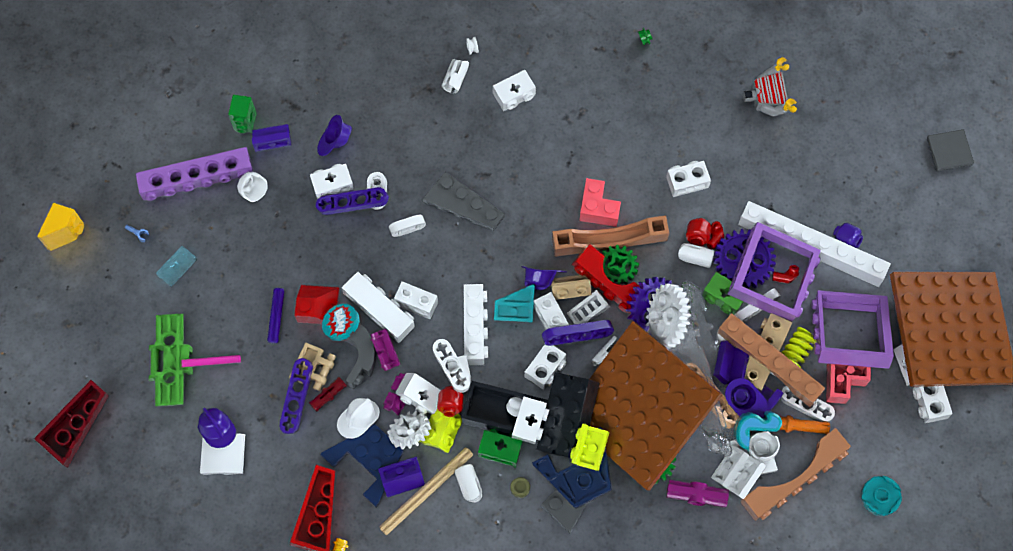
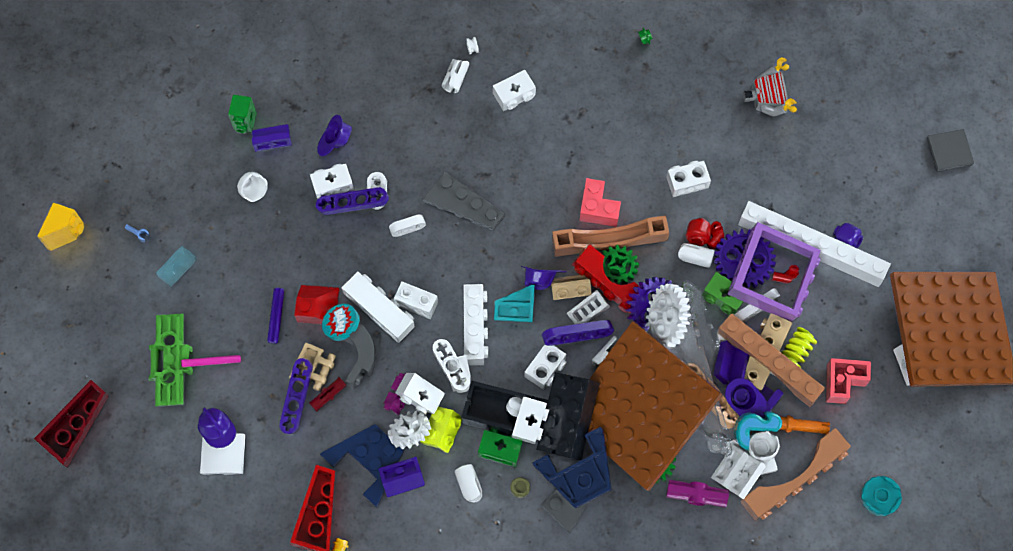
(166, 174): medium lavender brick -> none
(357, 418): white piece -> none
(385, 349): magenta hinge -> none
(423, 493): tan axle -> none
(450, 401): red head -> none
(549, 312): white brick -> none
(589, 447): neon yellow bracket -> none
(809, 412): white beam -> none
(853, 302): medium lavender window -> none
(937, 399): white brick -> none

